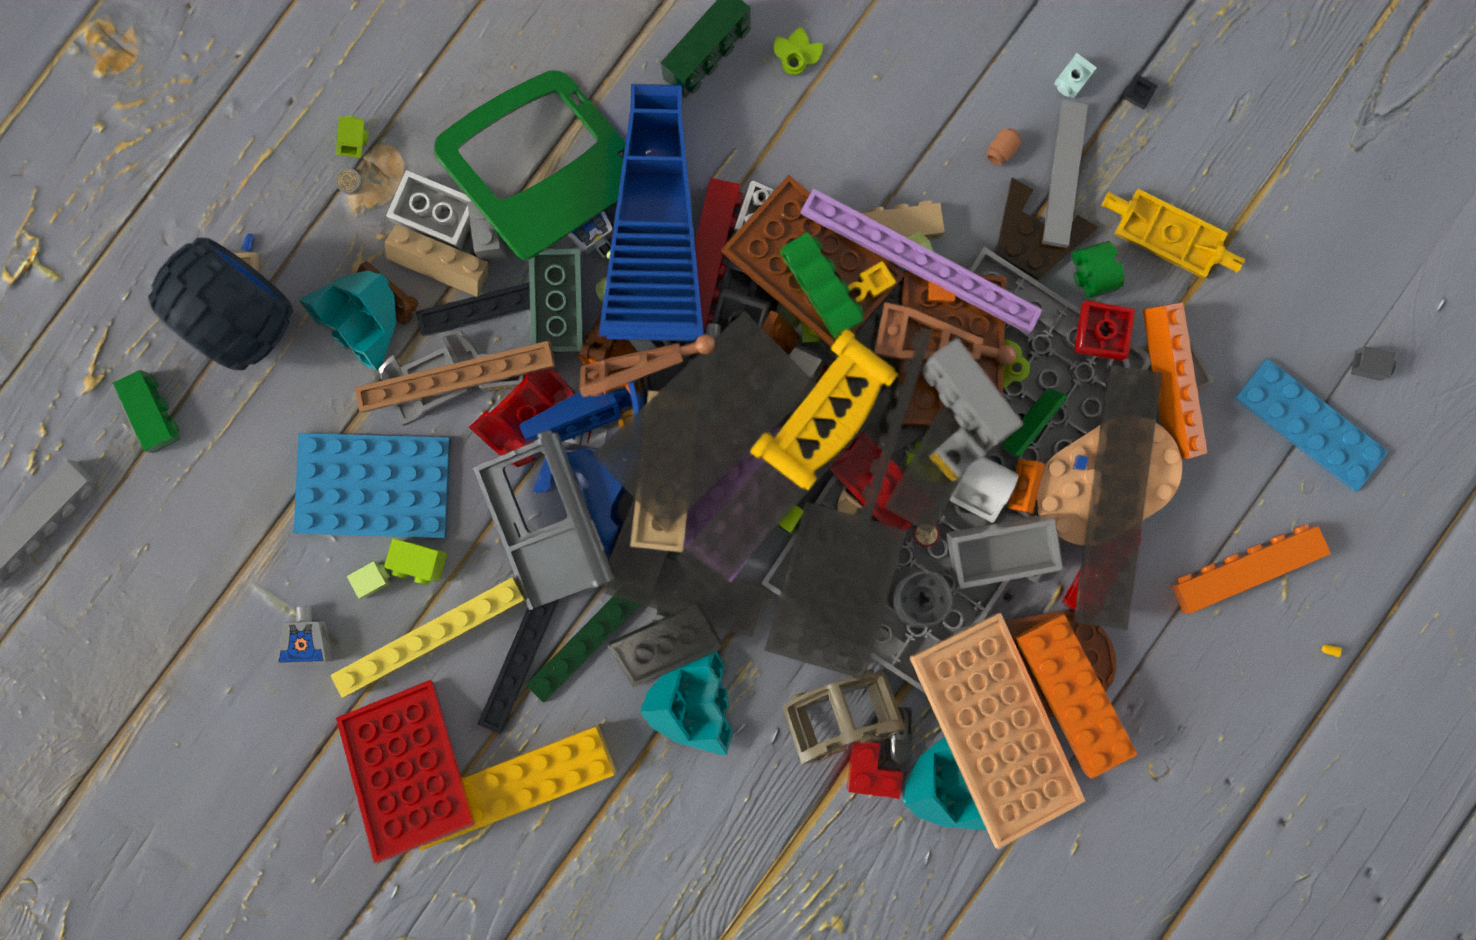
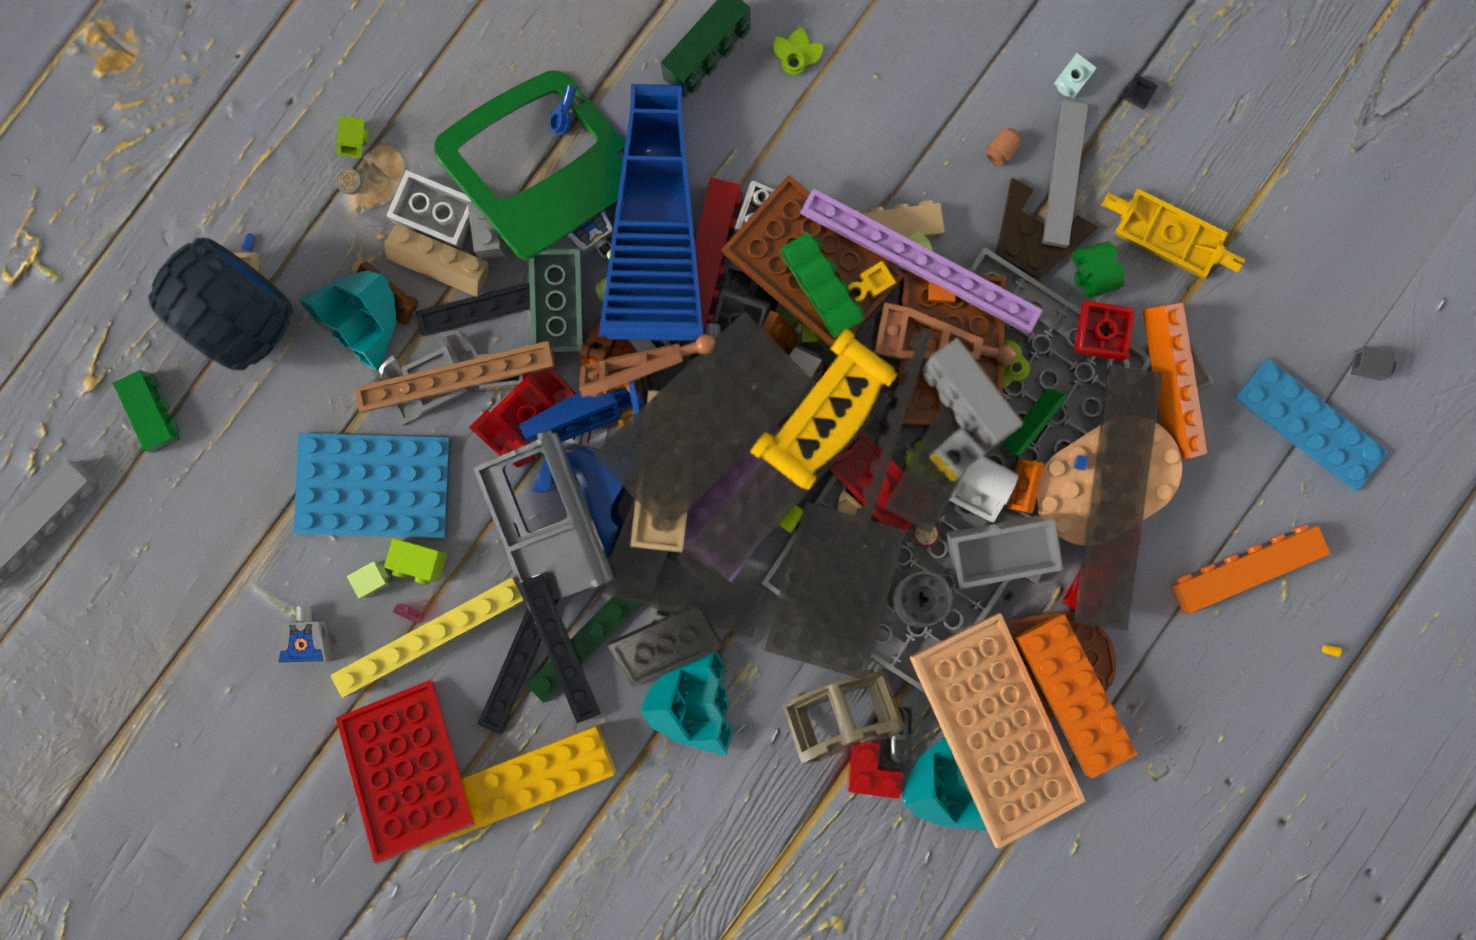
(408, 612): none -> clear pink tile
(559, 647): none -> black tile
(560, 119): none -> blue plate

